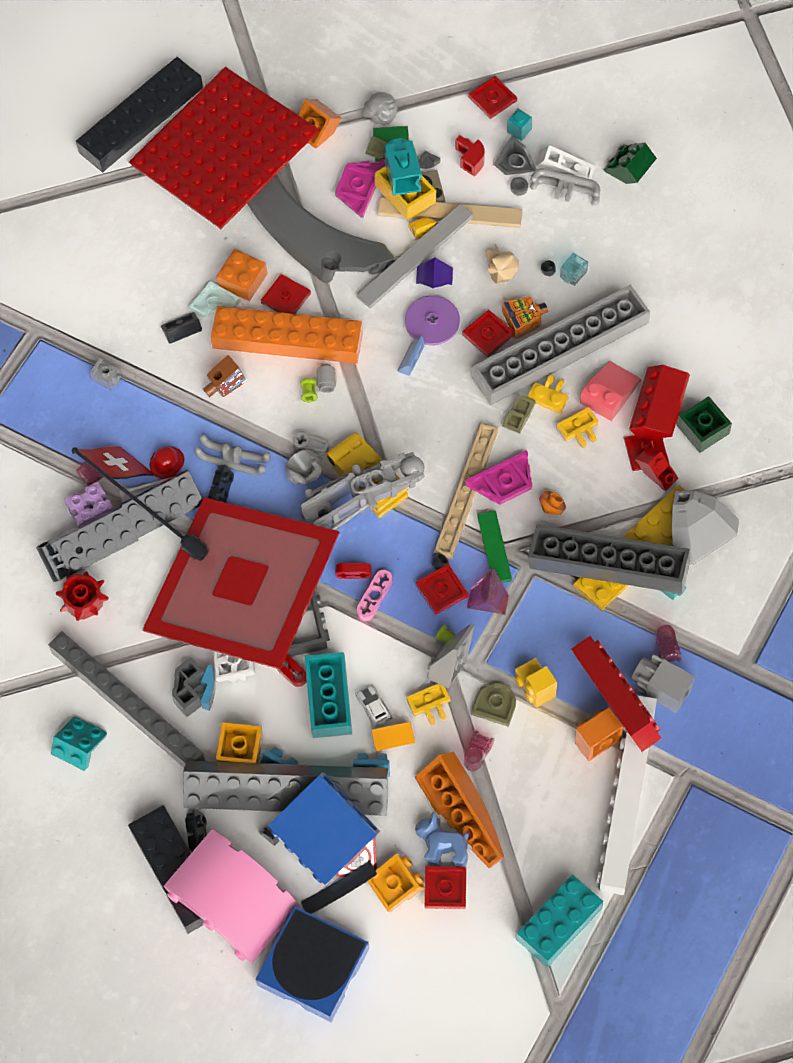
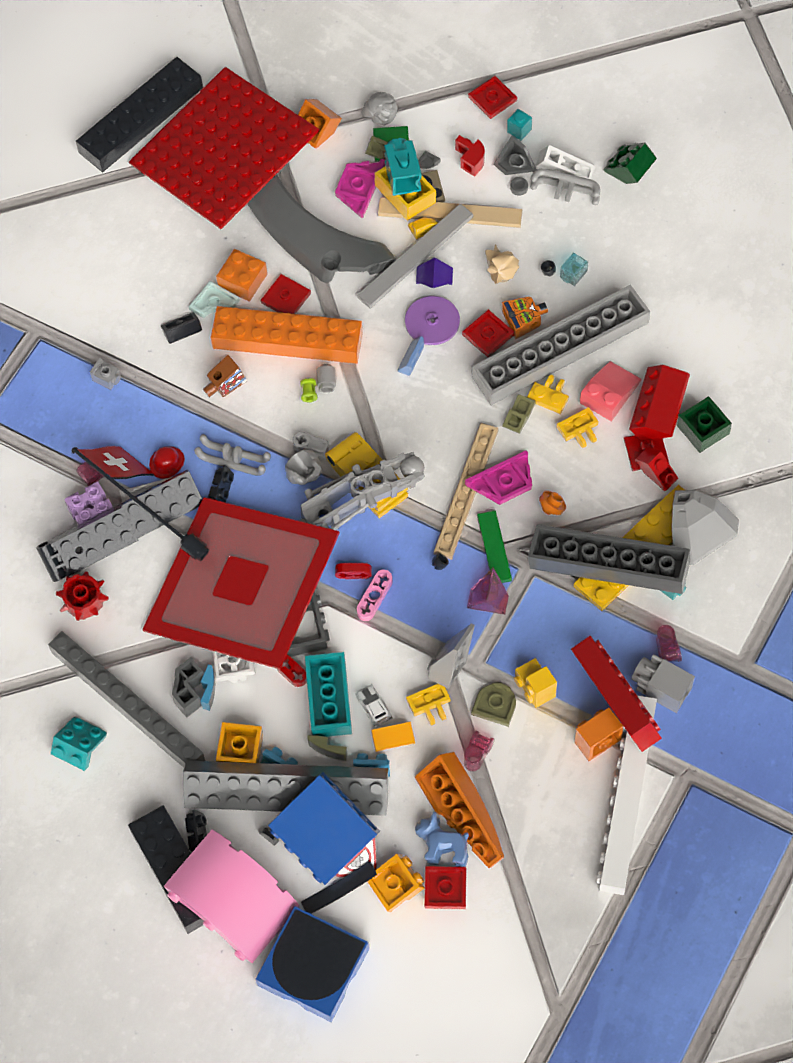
(322, 746): none -> olive slope
(441, 589): red plate -> none
(444, 634): lime bush -> none
(559, 920): teal brick -> none

